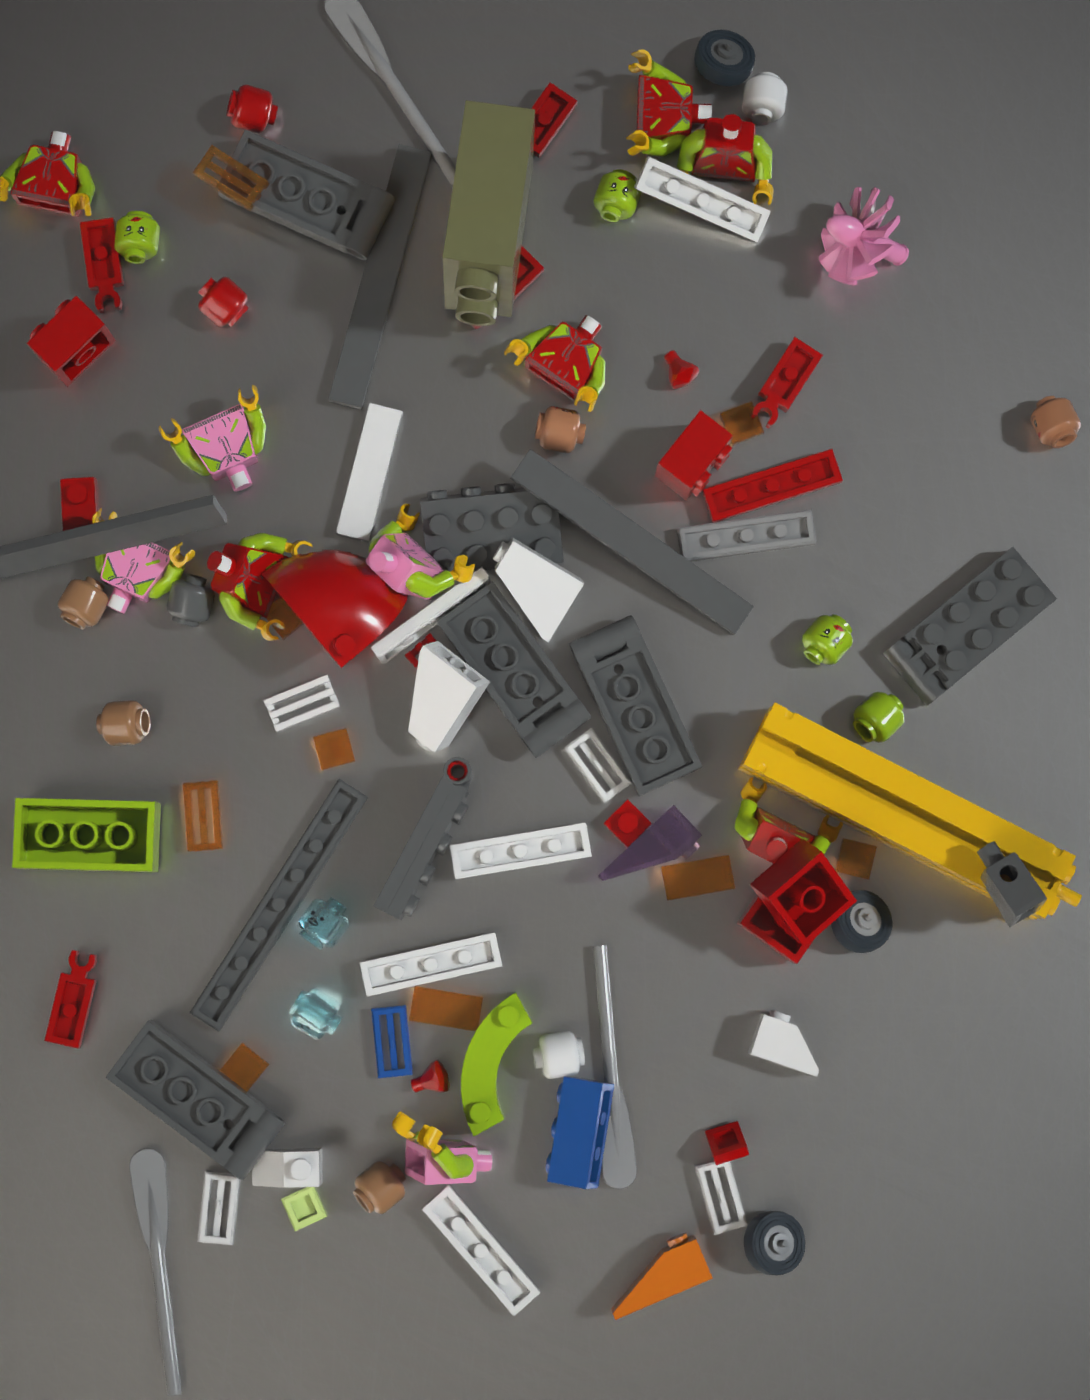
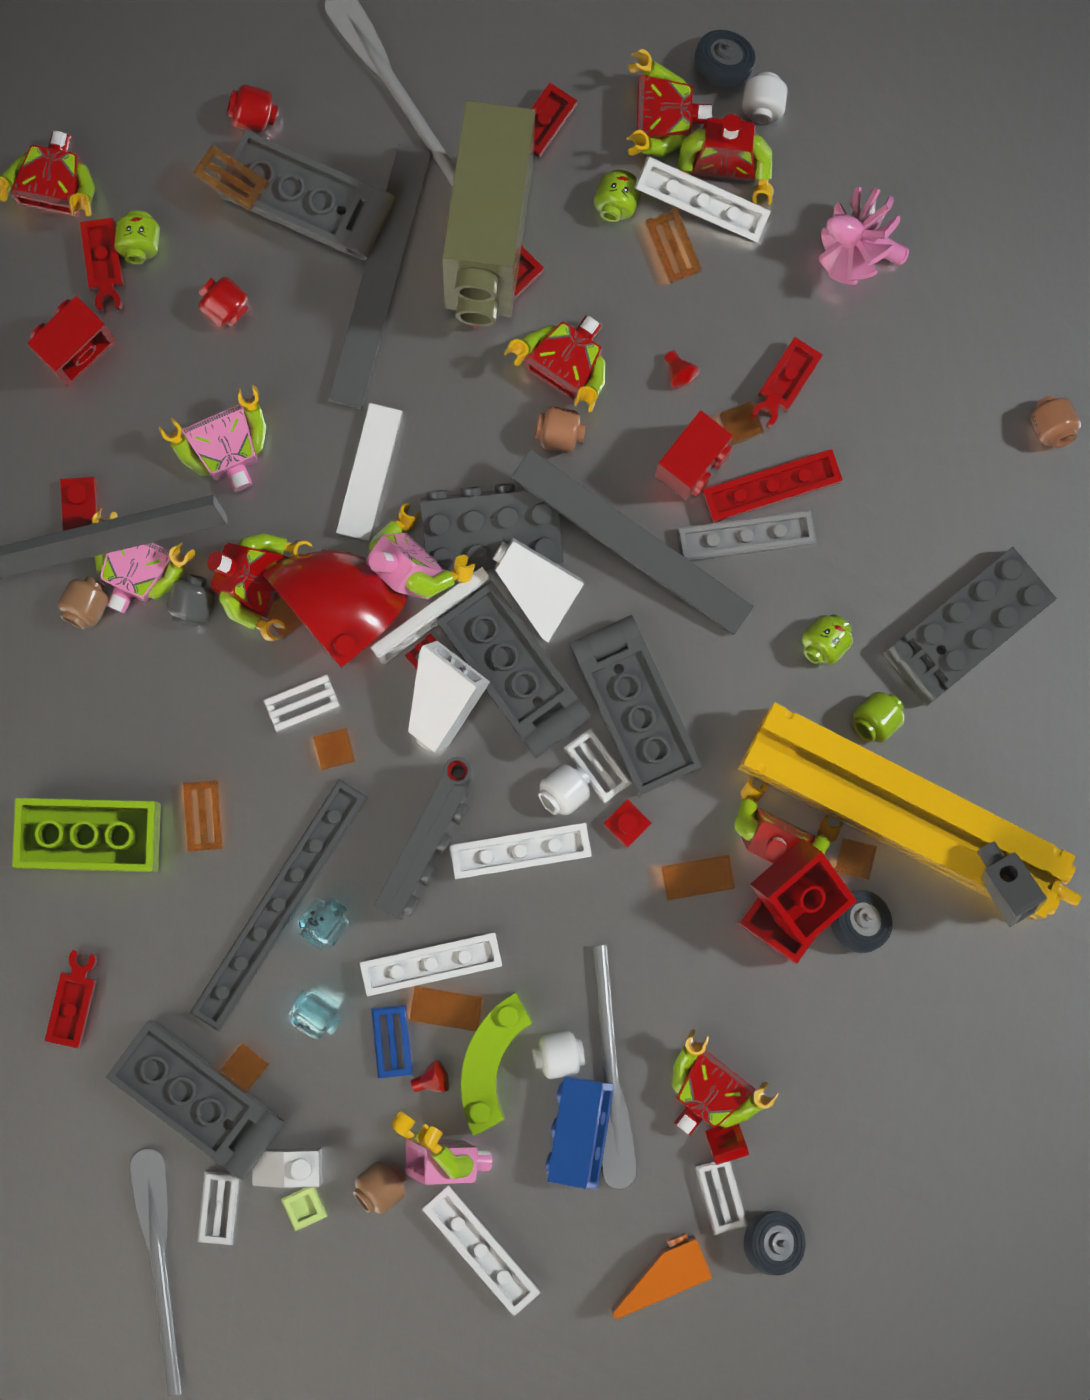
(123, 723): medium nougat head -> none
(564, 790): none -> white head
(661, 843): clear purple slope -> none
(663, 220): none -> clear orange tile
(712, 1090): none -> torso
(782, 1043): white slope -> none

